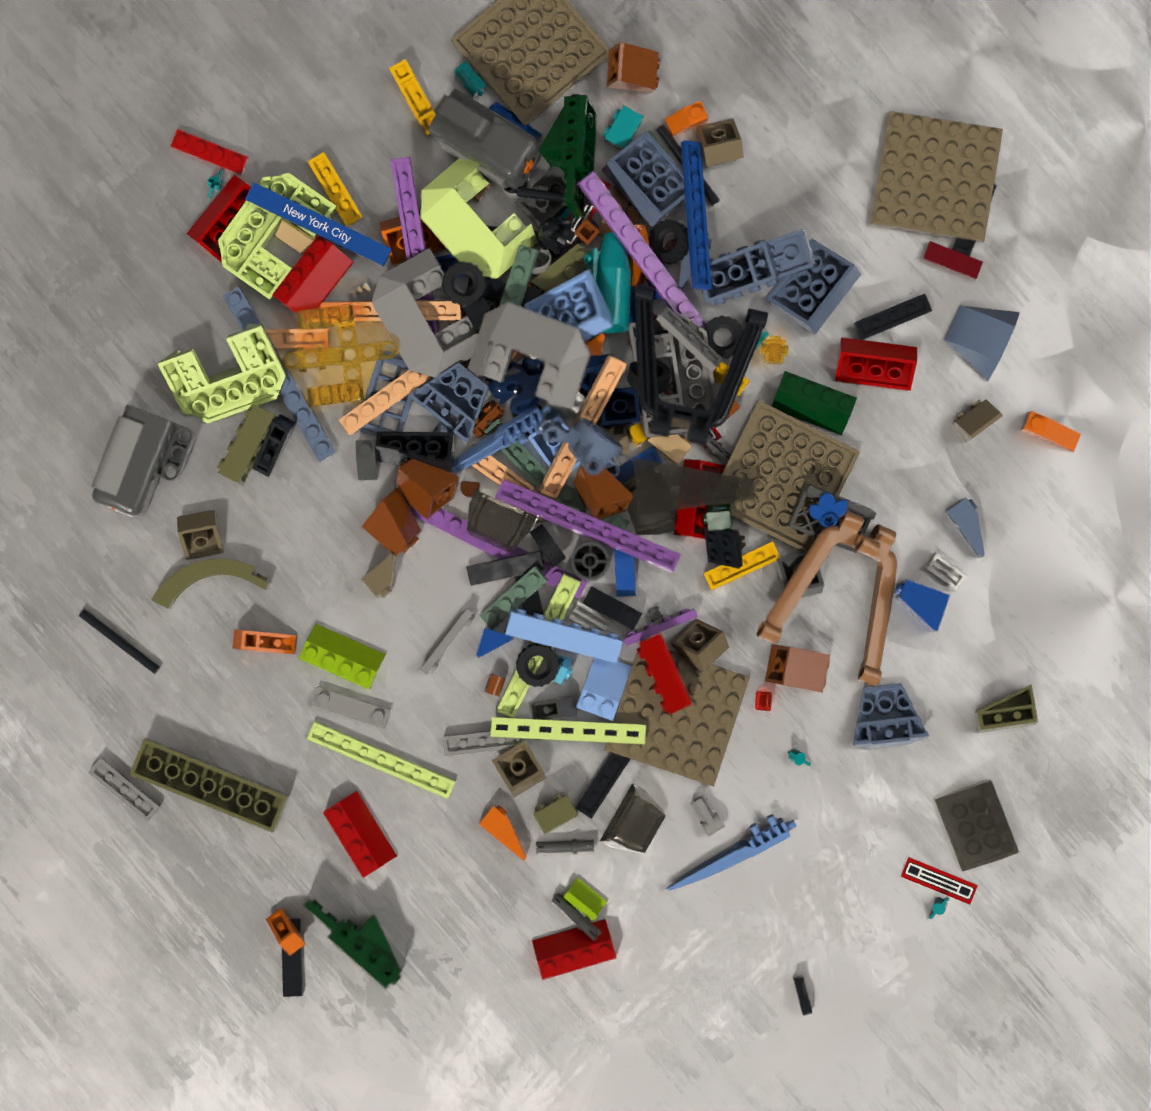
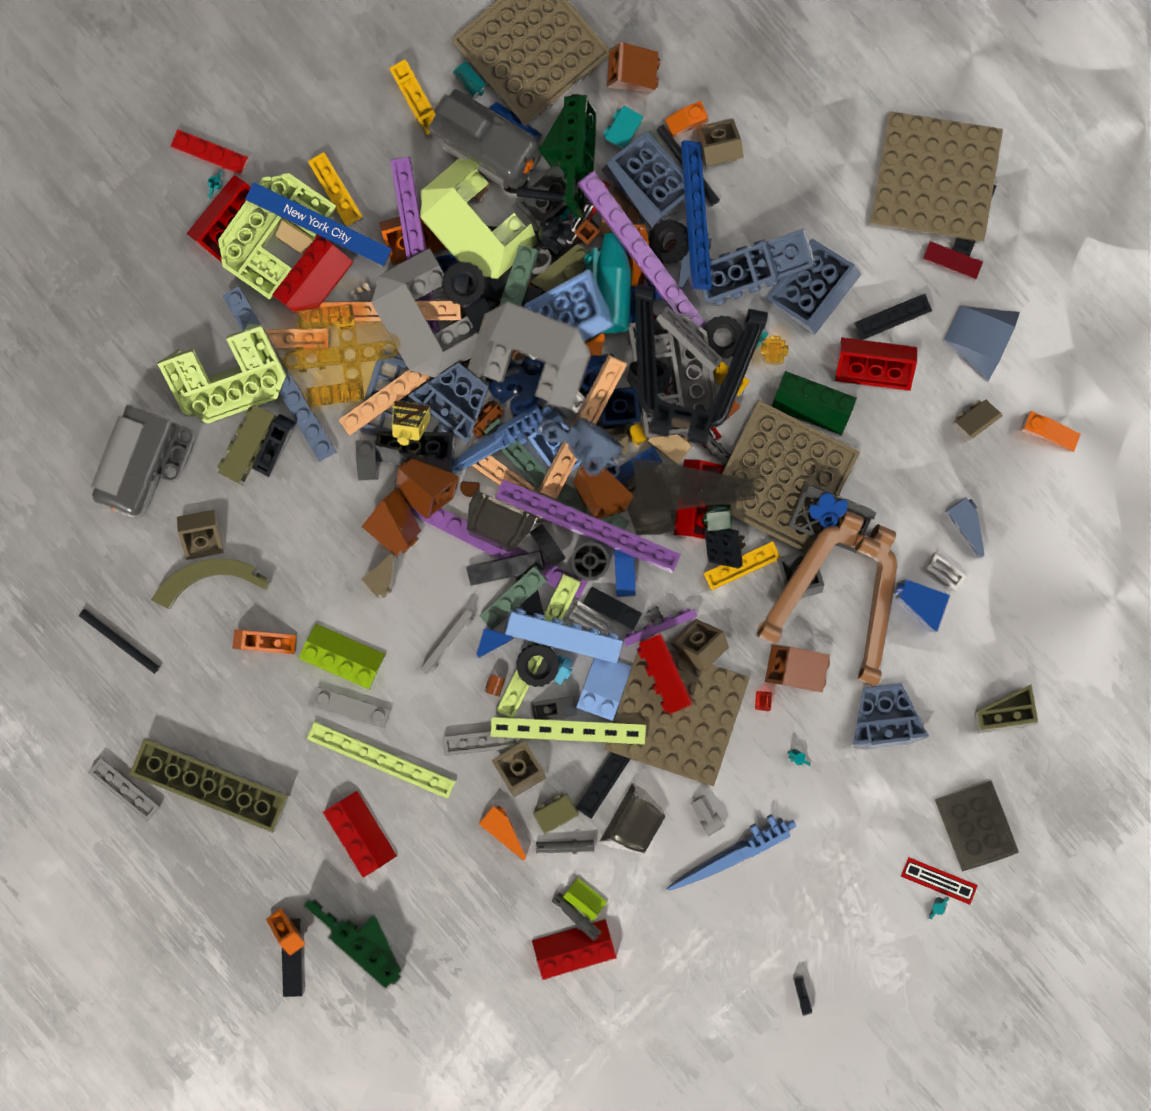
(409, 421): none -> torso

